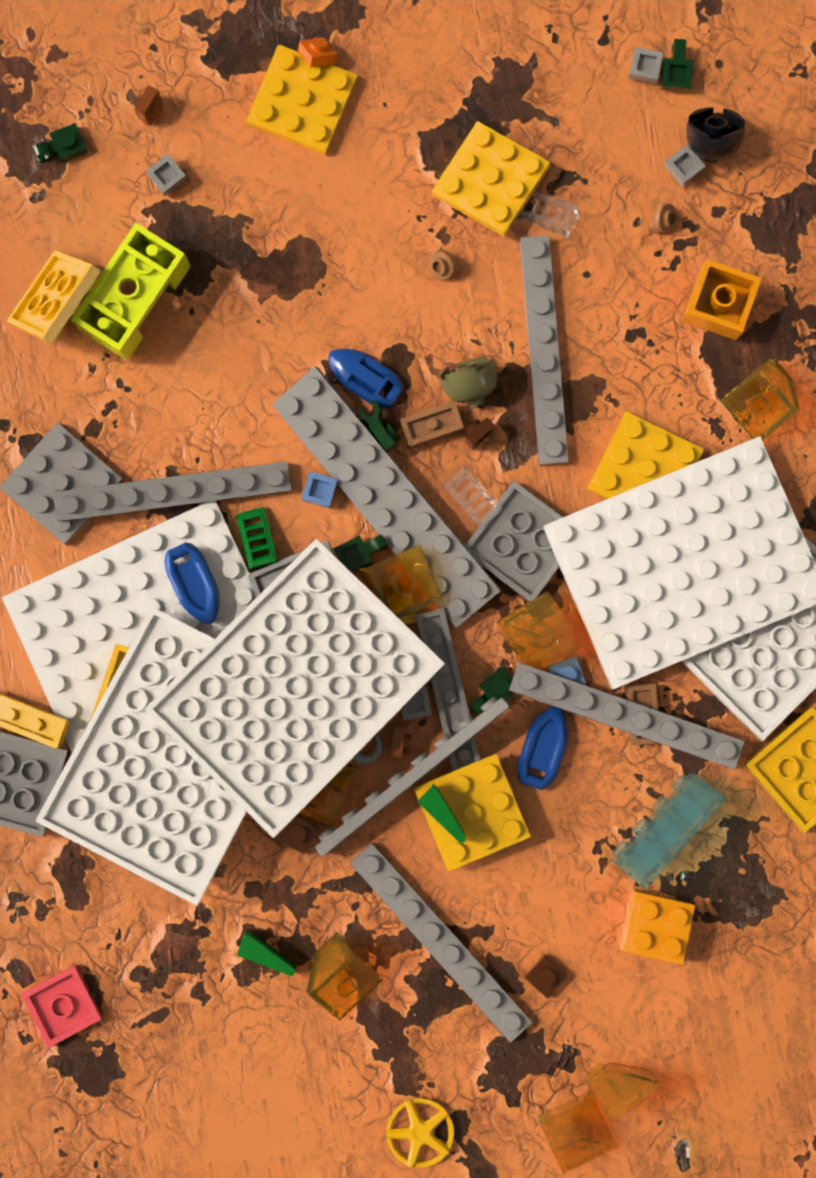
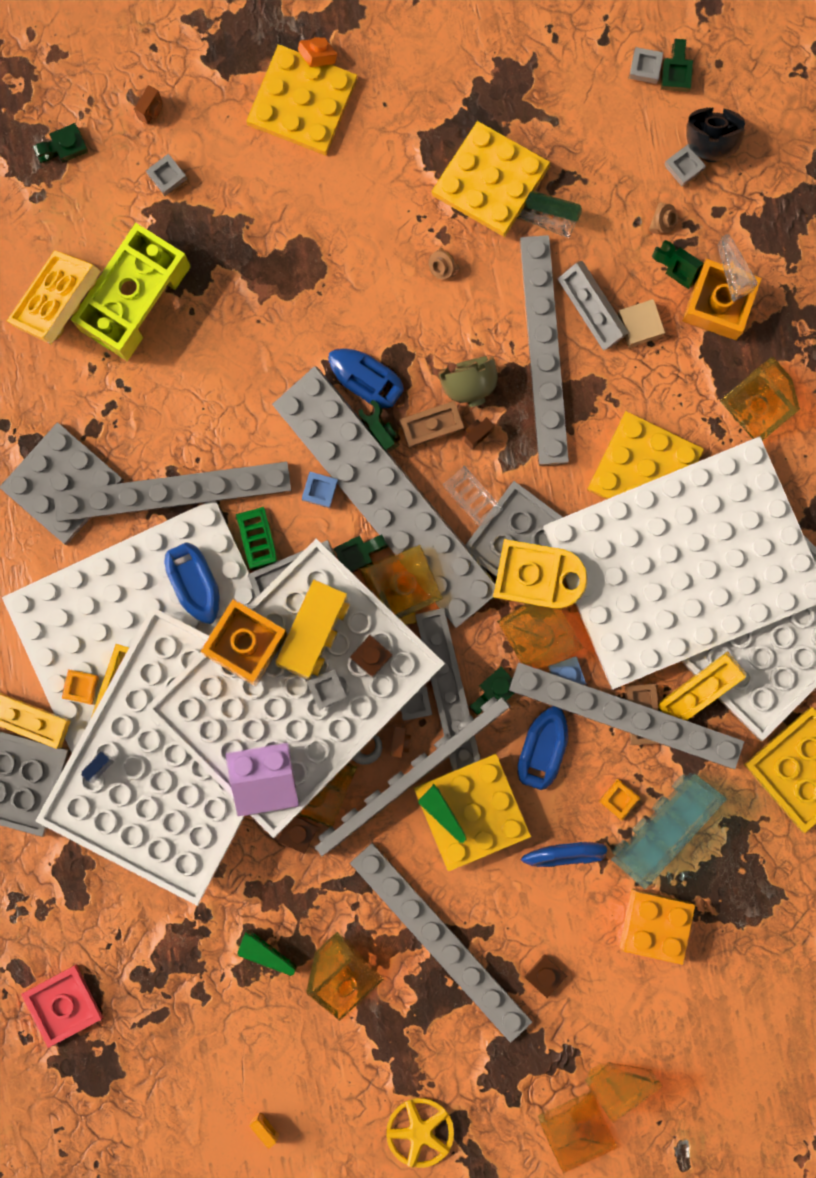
(80, 687): none -> light orange tile
(97, 767): none -> dark blue tile
(244, 642): none -> light orange brick
(262, 779): none -> lavender slope
(264, 1130): none -> light orange tile
(313, 630): none -> yellow brick
(326, 689): none -> light grey plate
(371, 656): none -> reddish brown plate
(537, 575): none -> yellow plate
(554, 206): none -> clear green axle
(566, 854): none -> blue piece
(593, 305): none -> light grey plate
(619, 799): none -> light orange tile
(642, 323): none -> tan piece
(681, 264): none -> dark green plate
(703, 688): none -> yellow plate
(737, 273): none -> clear slope

